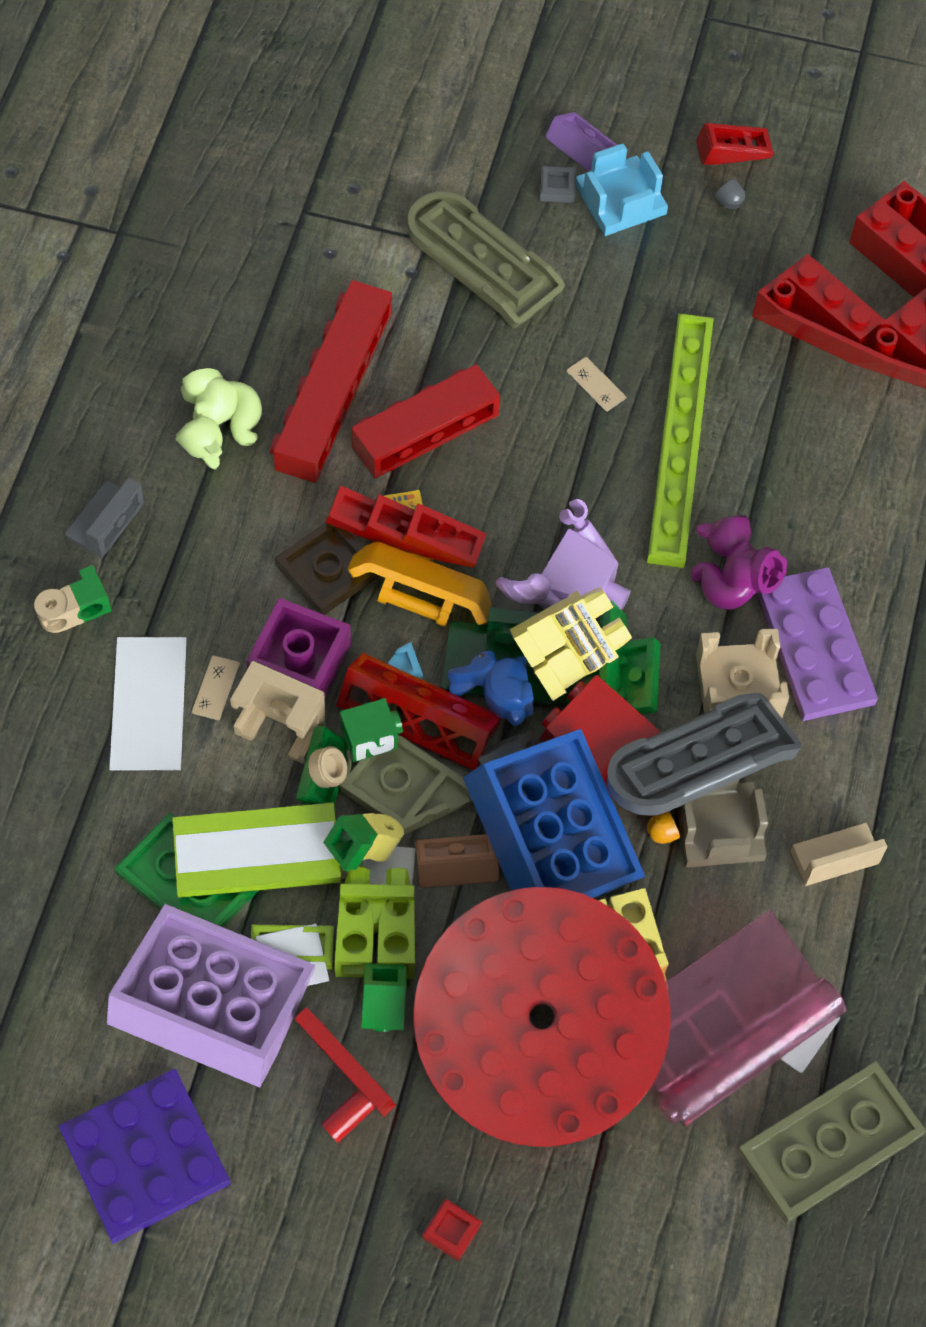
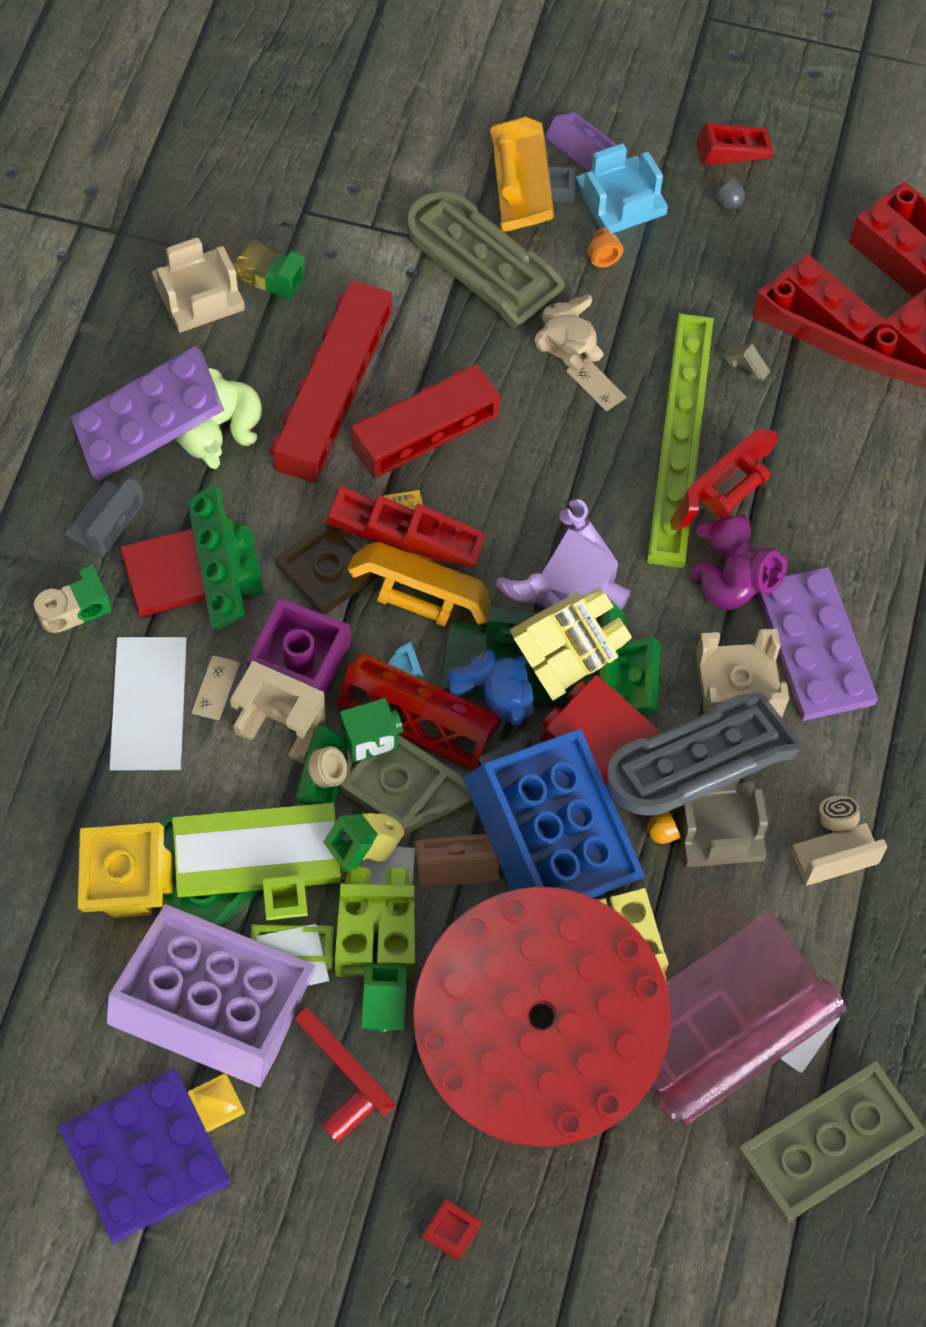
(124, 869): none -> yellow panel
(147, 413): none -> medium lavender plate
(164, 572): none -> red tile
(197, 285): none -> tan panel
(216, 1102): none -> yellow tile
(224, 557): none -> green bracket
(270, 269): none -> leg
(285, 897): none -> lime slope
(522, 173): none -> light orange piece
(568, 335): none -> tan animal
(604, 248): none -> orange tile
(741, 457): none -> red piece
(748, 359): none -> dark tan tile
(839, 813): none -> tile

